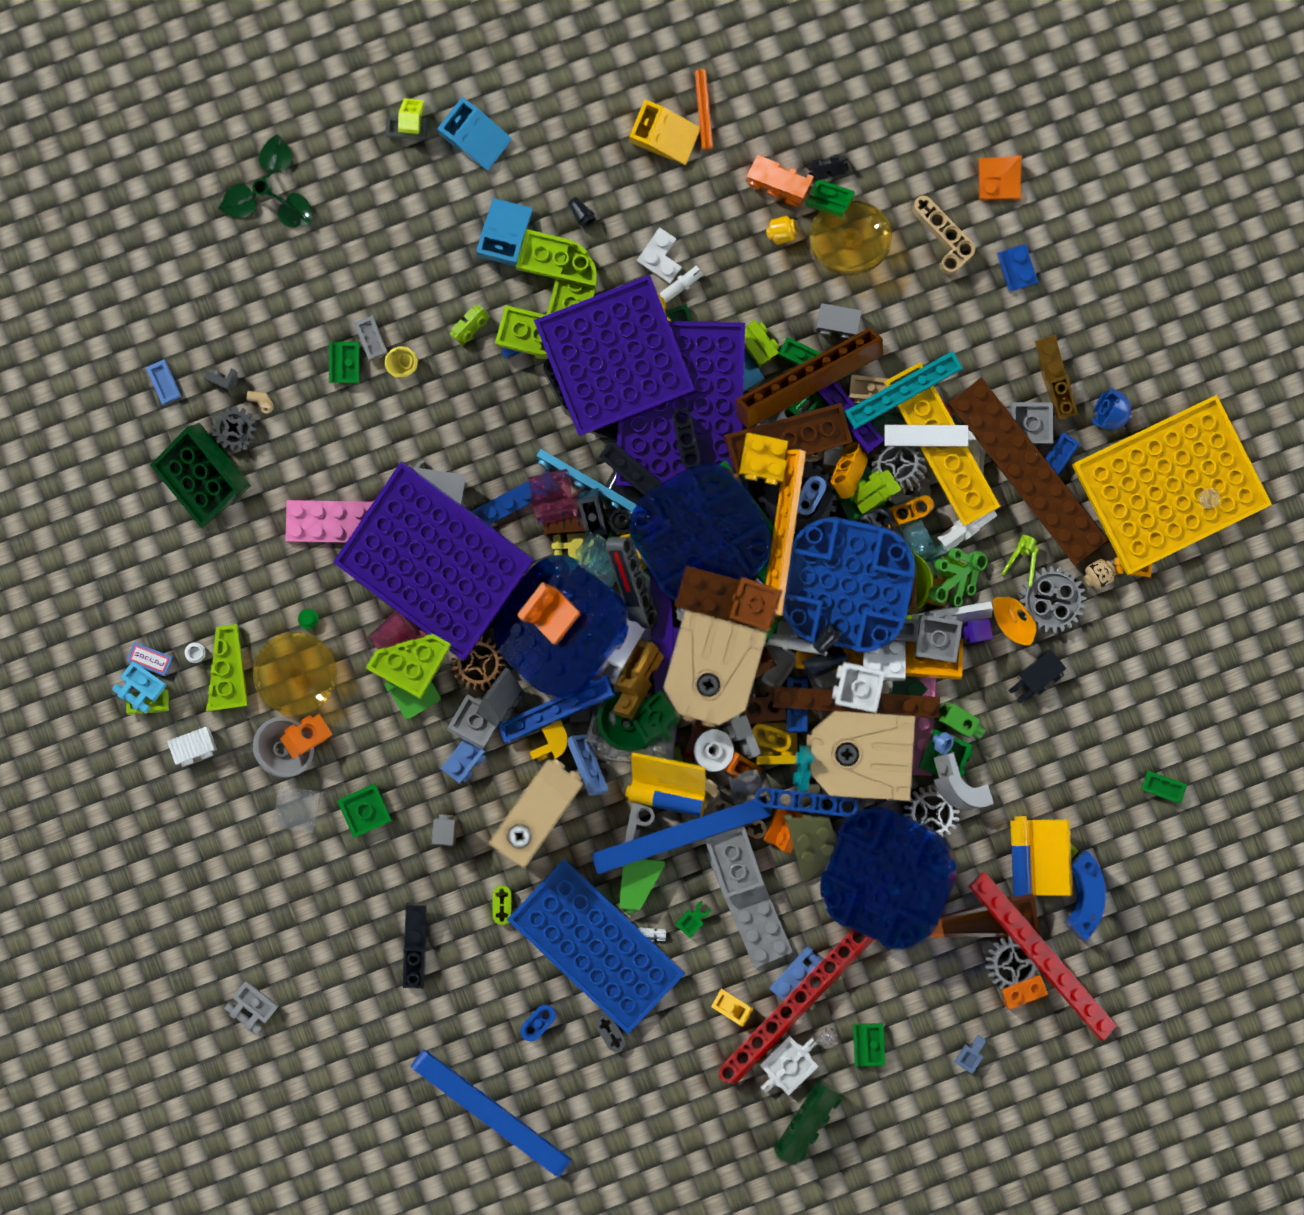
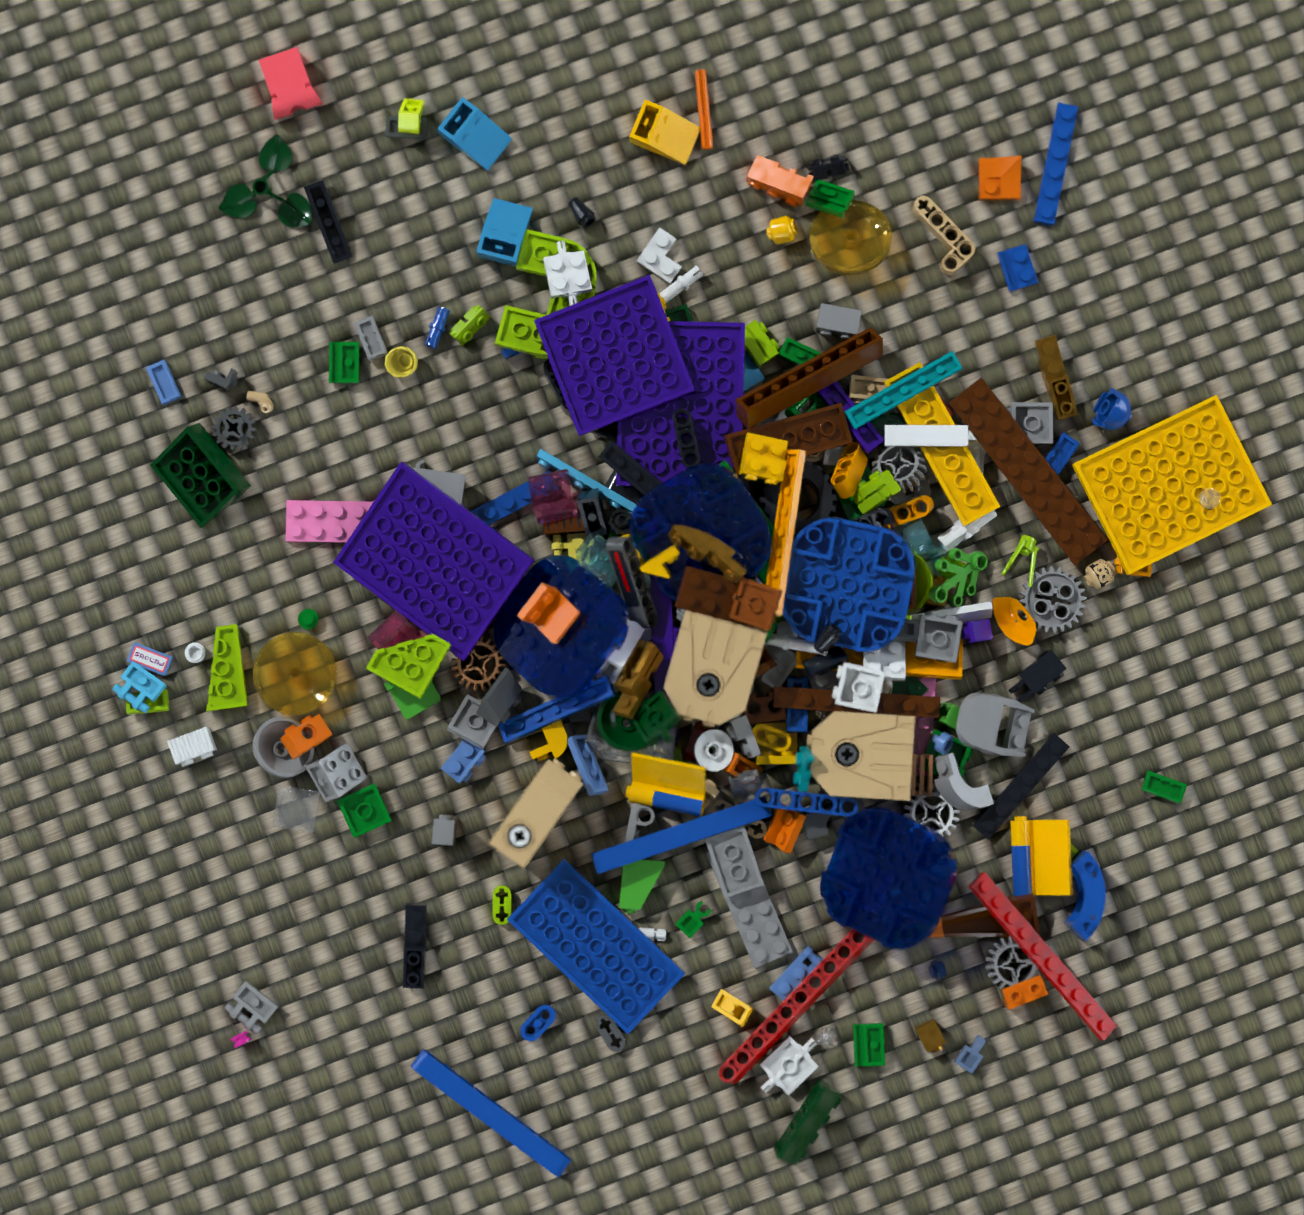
(240, 1039): none -> dark pink bush
(288, 83): none -> coral piece
(327, 220): none -> black slope
(336, 773): none -> light grey bracket
(437, 328): none -> blue pin
(567, 274): none -> white plate
(657, 564): none -> yellow slope
(701, 545): none -> pearl gold slope
(810, 496): medium blue plate -> none
(812, 842): olive wing -> none
(921, 792): none -> medium nougat tile
(930, 1036): none -> pearl gold brick
(937, 970): none -> dark blue plate
(980, 722): none -> light grey slope
(1020, 786): none -> black plate
(1055, 164): none -> blue plate

